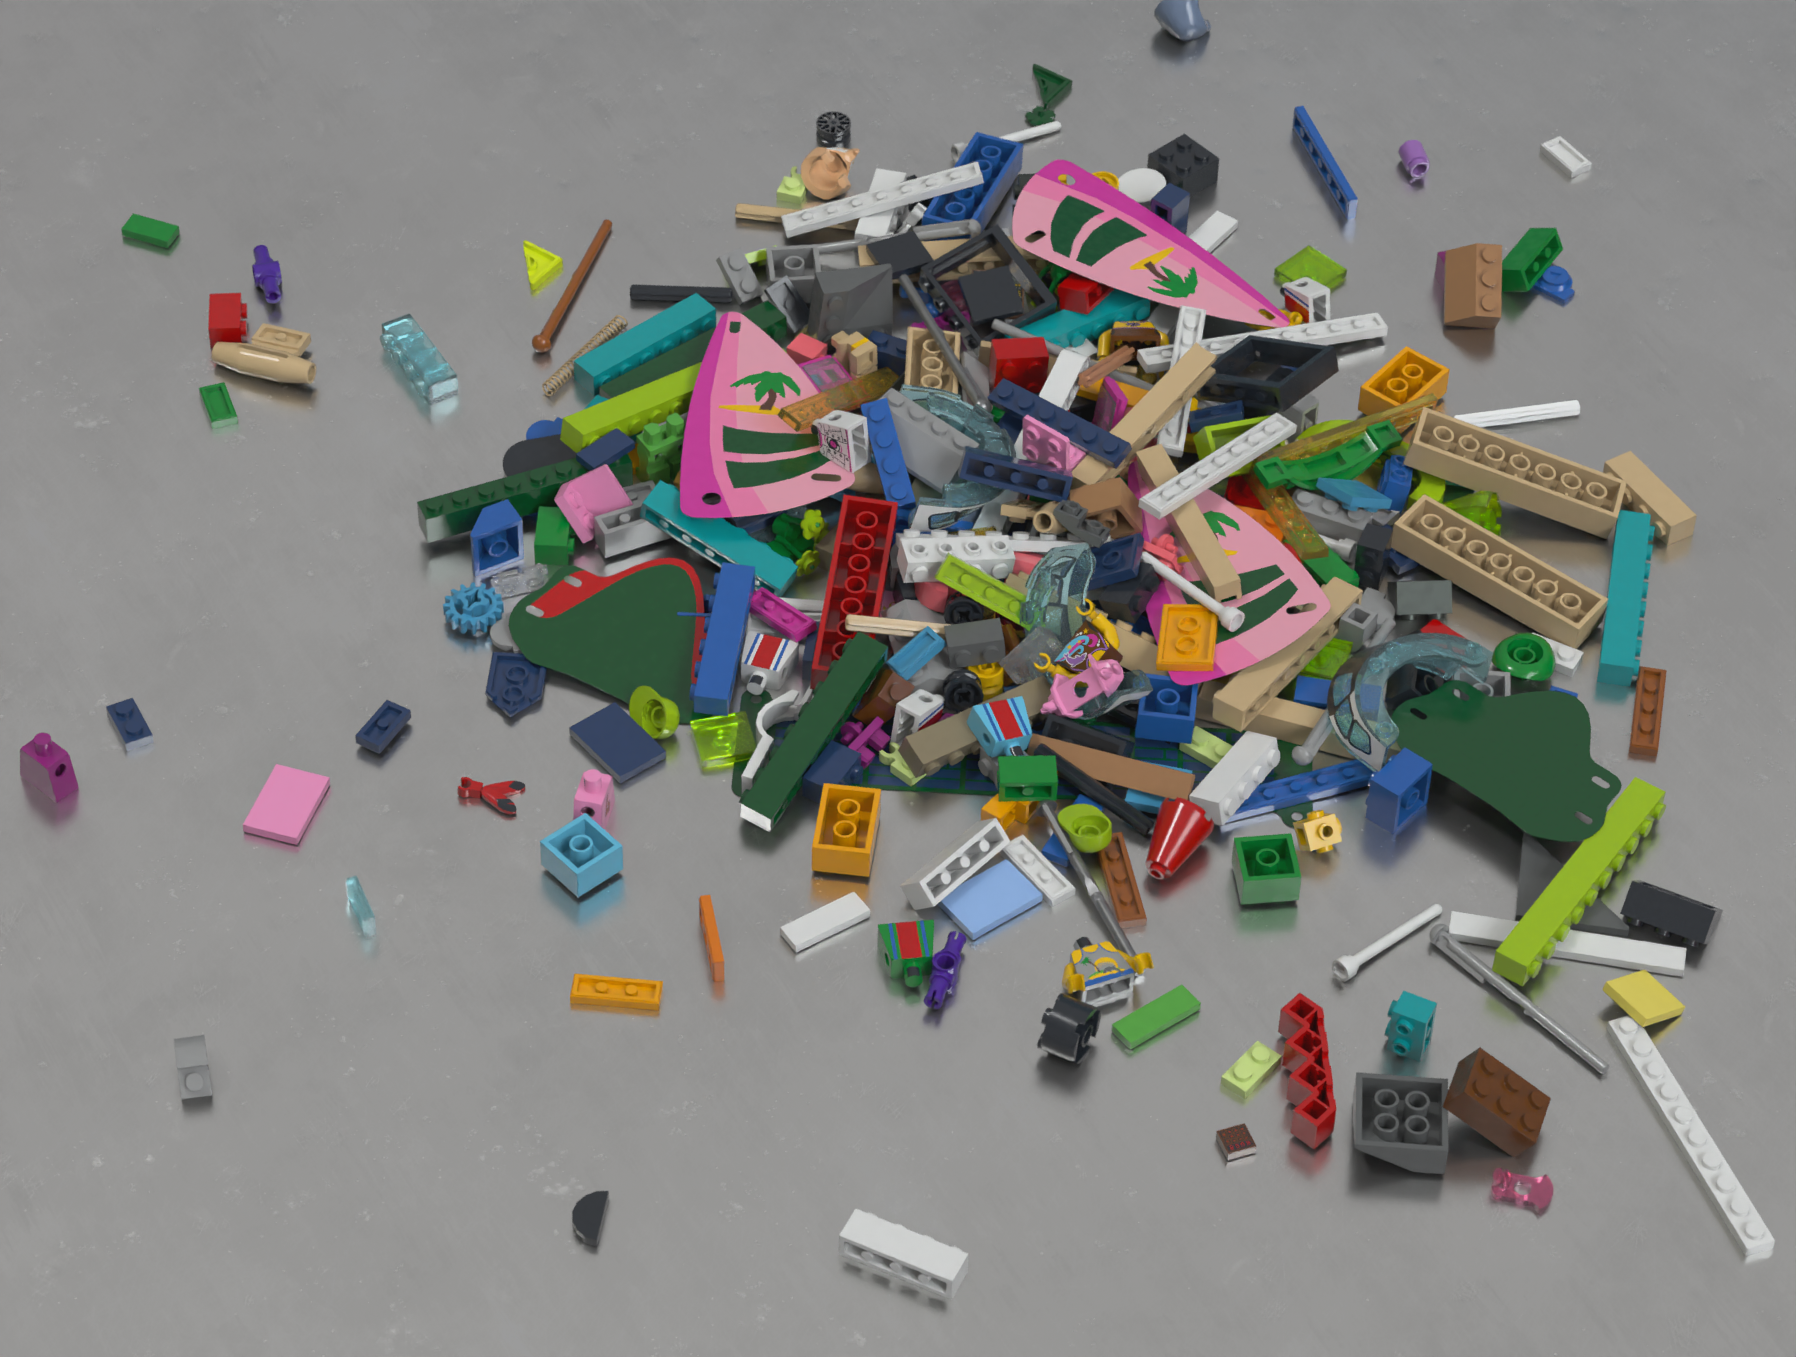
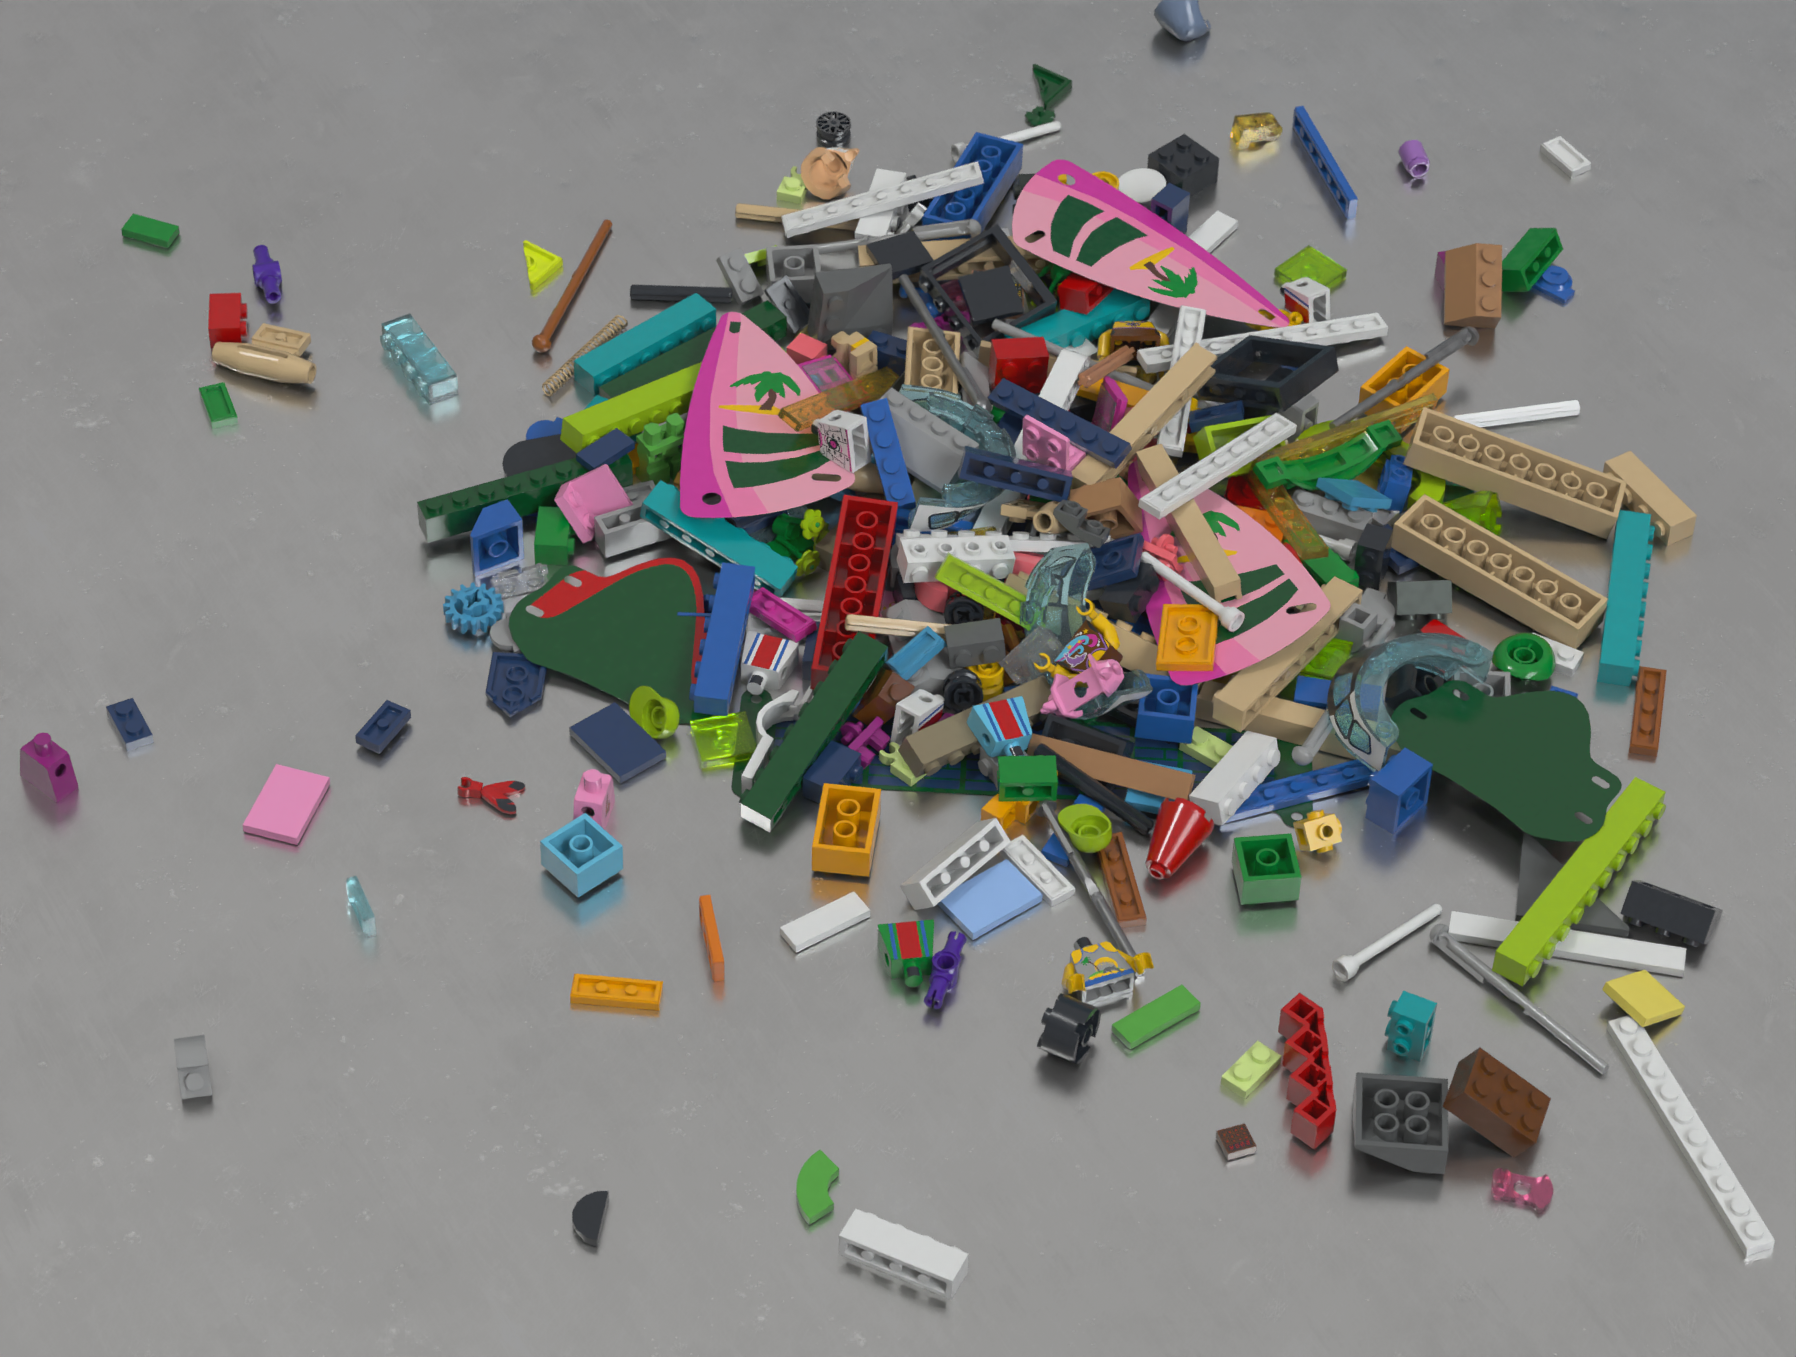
(814, 1185): none -> bright green tile
(1255, 128): none -> clear yellow leg
(1467, 335): none -> flat silver bar

